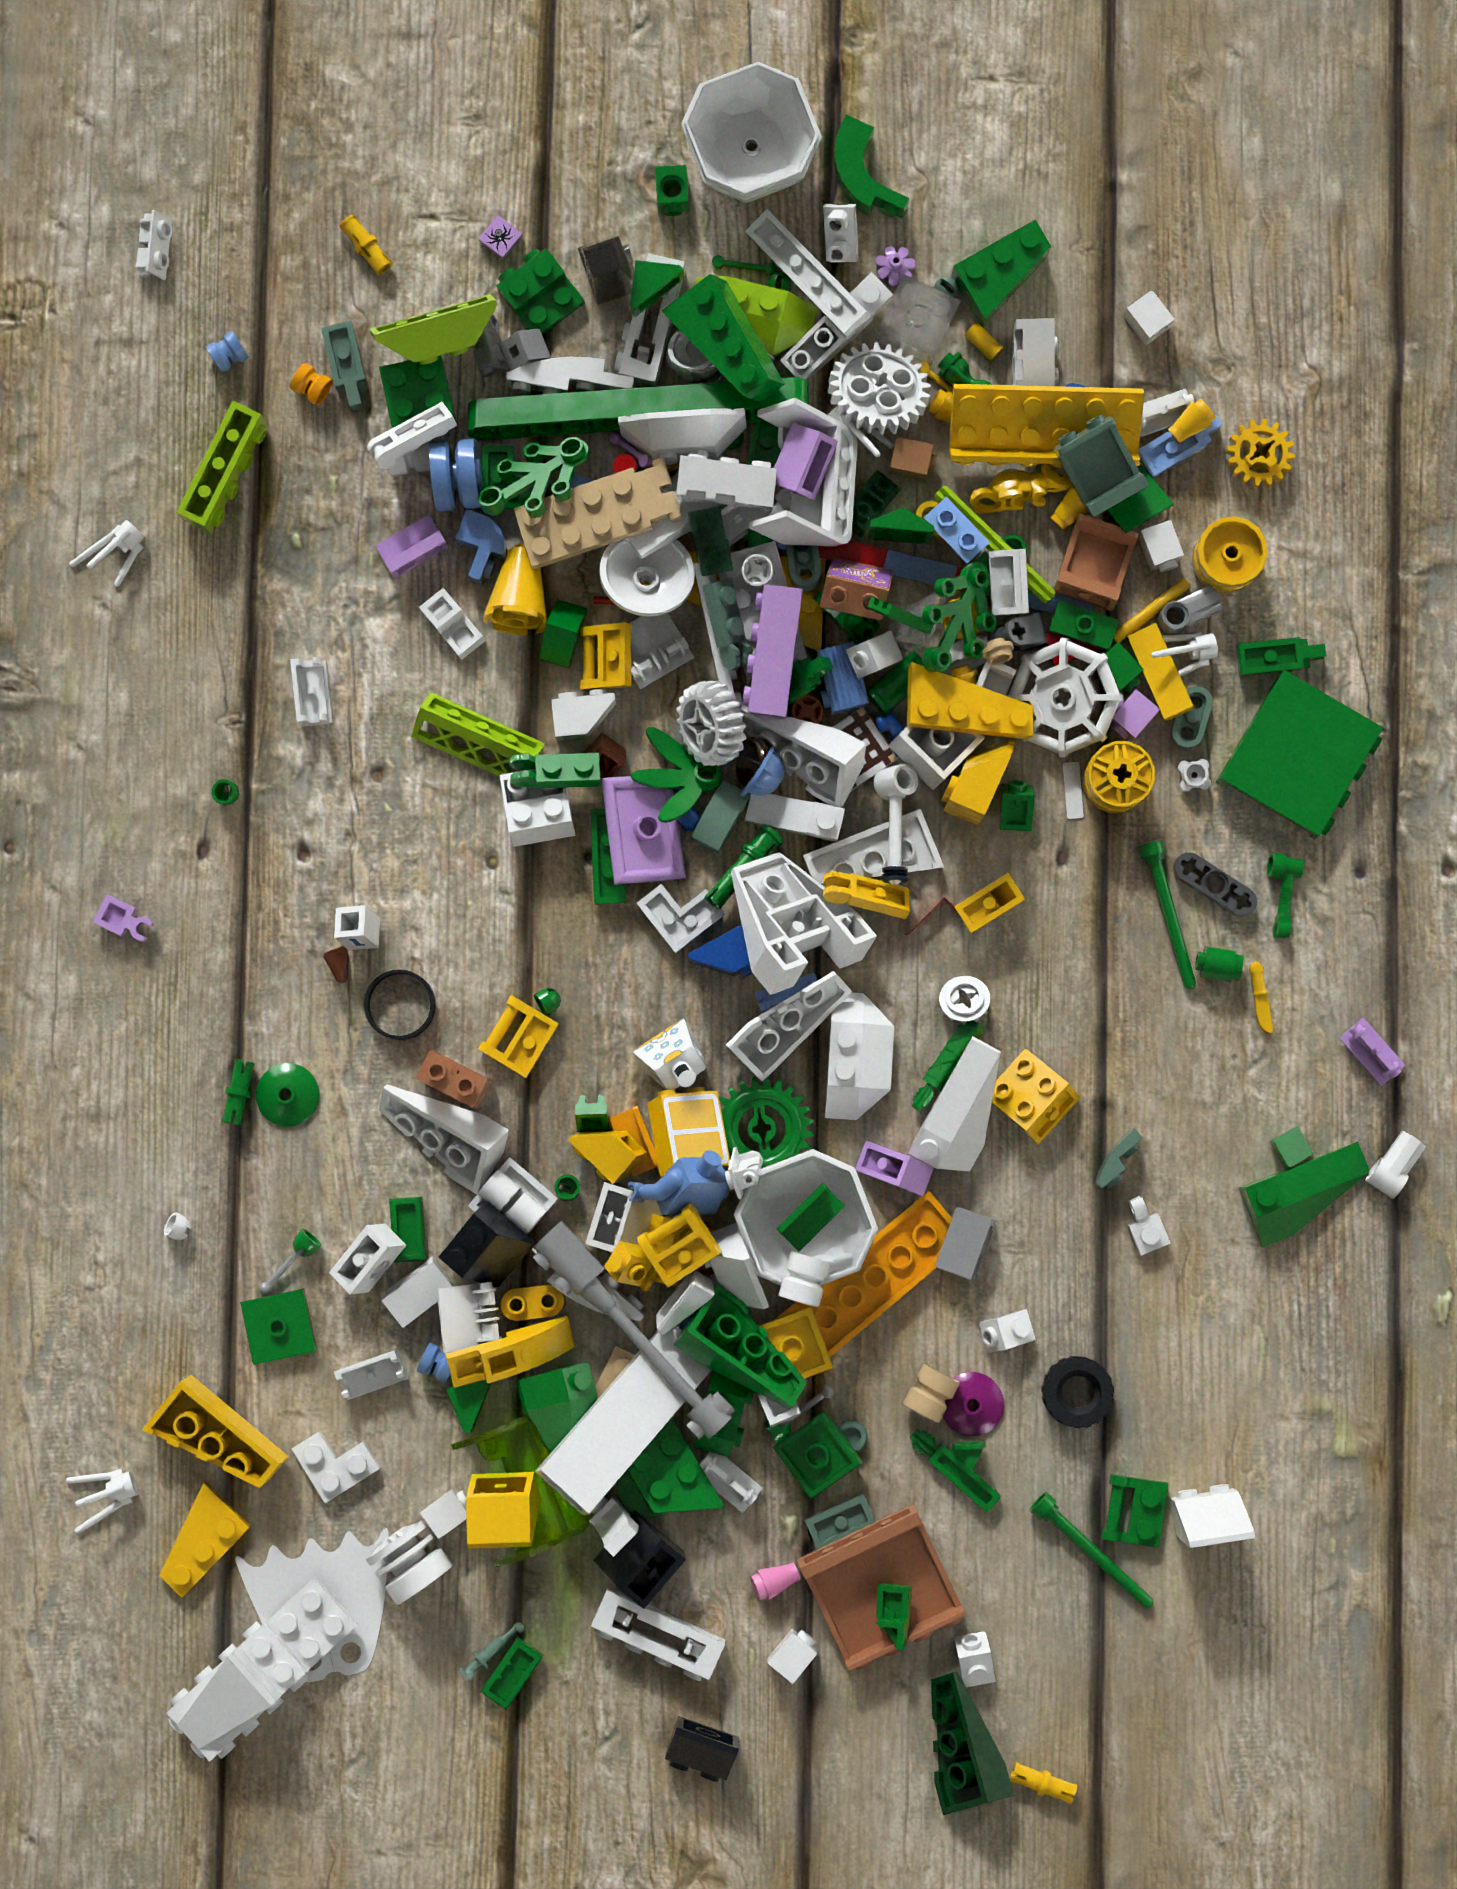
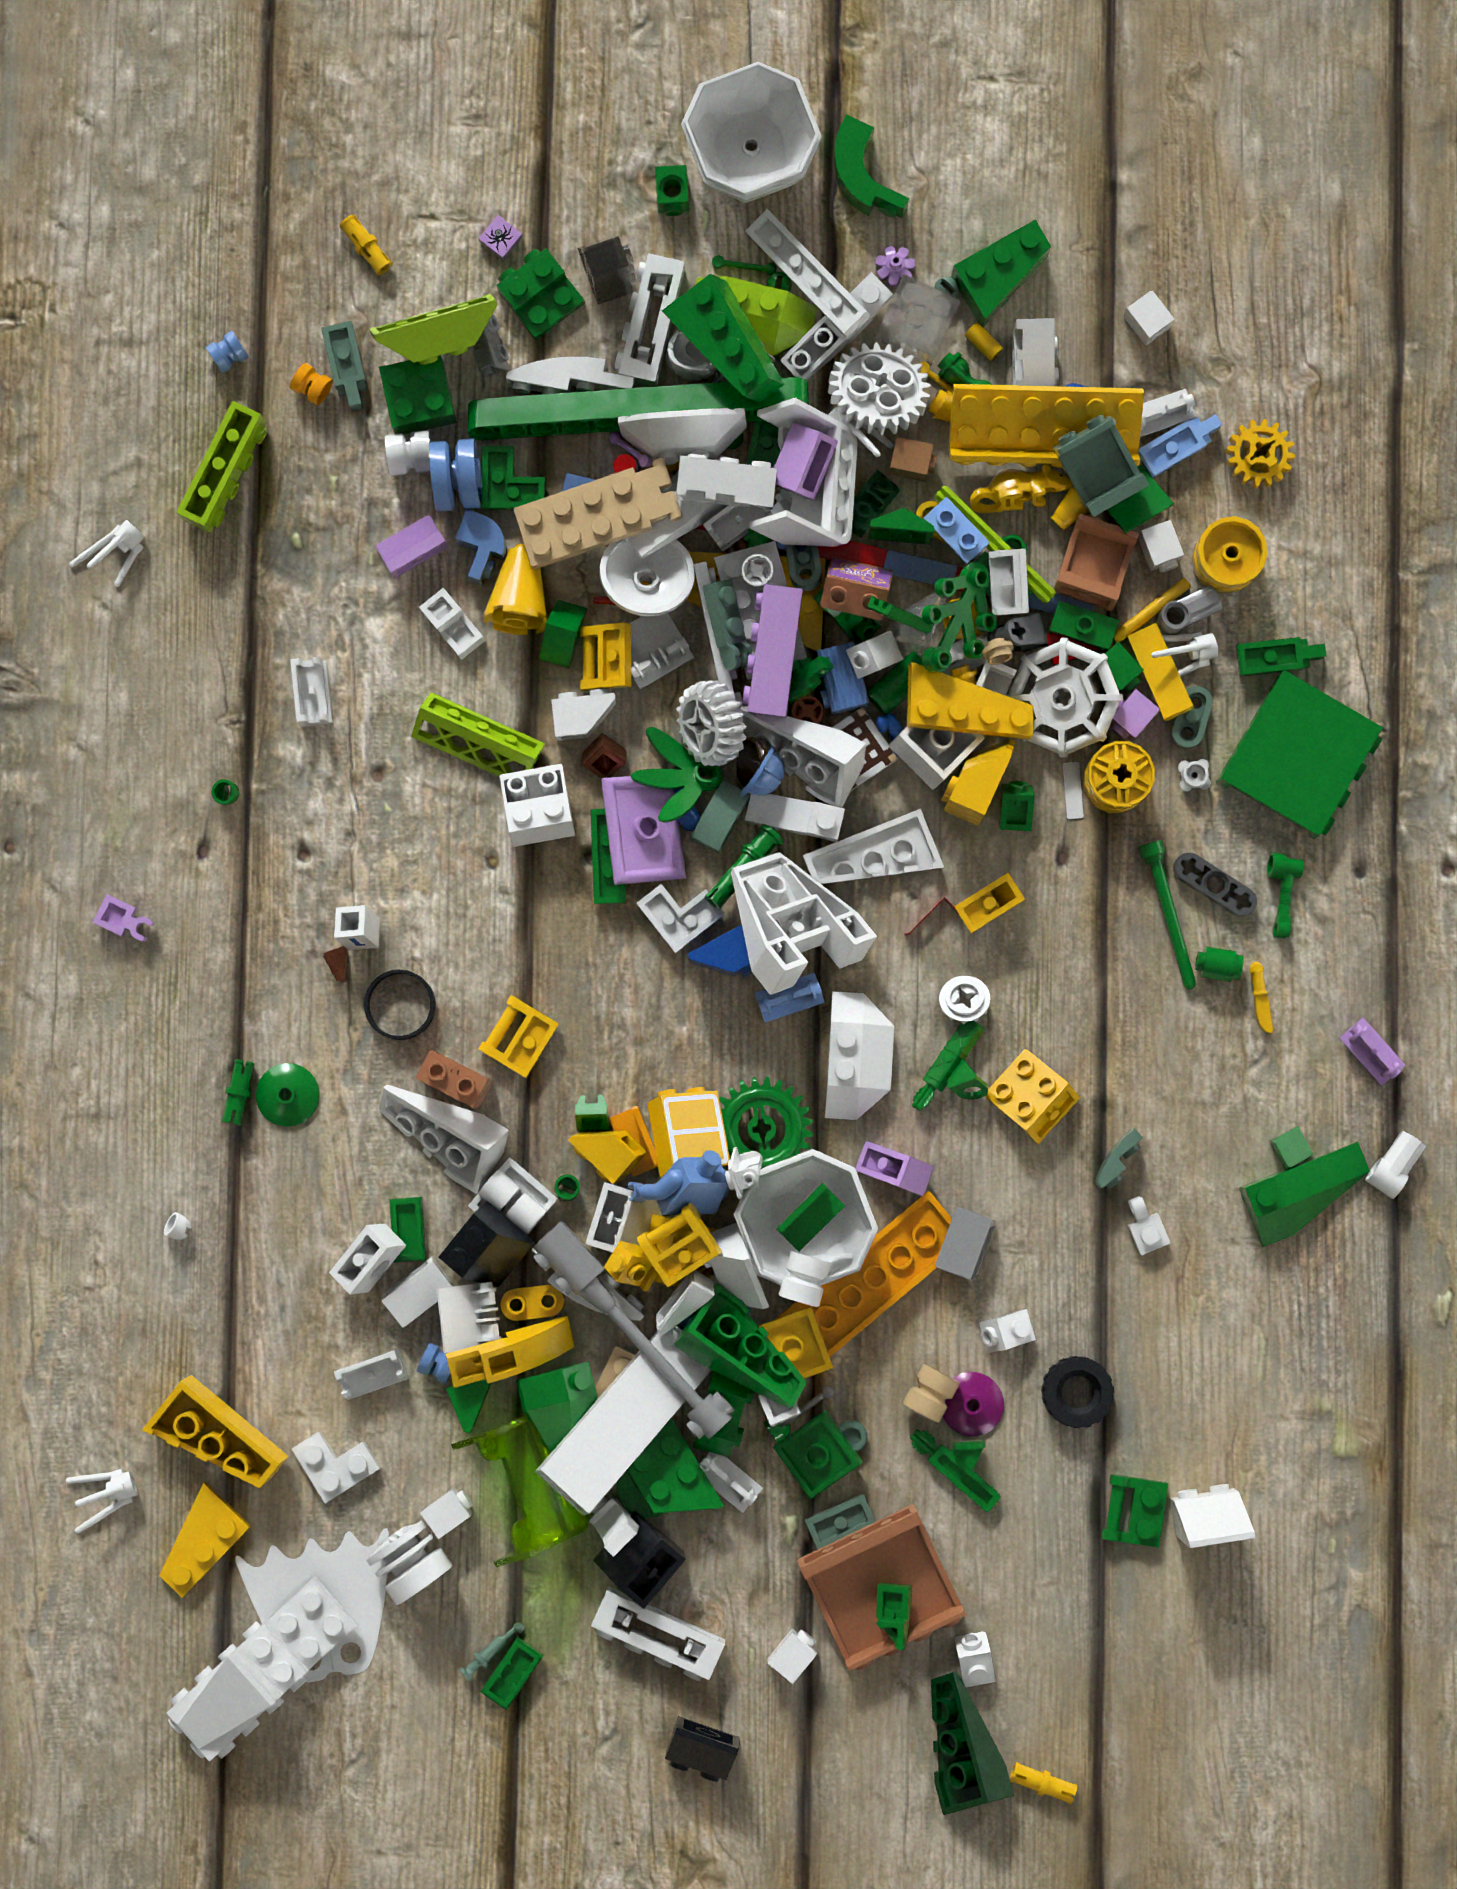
(156, 232): white hinge -> none
(278, 1326): green plate -> none
(304, 1245): hinge -> none
(410, 435): white plate -> none
(502, 1510): yellow slope -> none
(524, 348): light grey piece -> none
(547, 1000): green hinge -> none
(556, 770): hinge -> none
(566, 457): green plant -> none
(651, 282): green slope -> none
(672, 1056): white torso -> none
(710, 540): clear green slope -> none
(773, 1580): bright pink cone -> none
(780, 1030): white wedge -> none
(840, 233): white hips -> none
(866, 894): yellow hinge -> none
(893, 785): white piece -> none
(960, 1116): white wedge -> none
(1046, 1509): green piece -> none
(1192, 421): yellow cone -> none

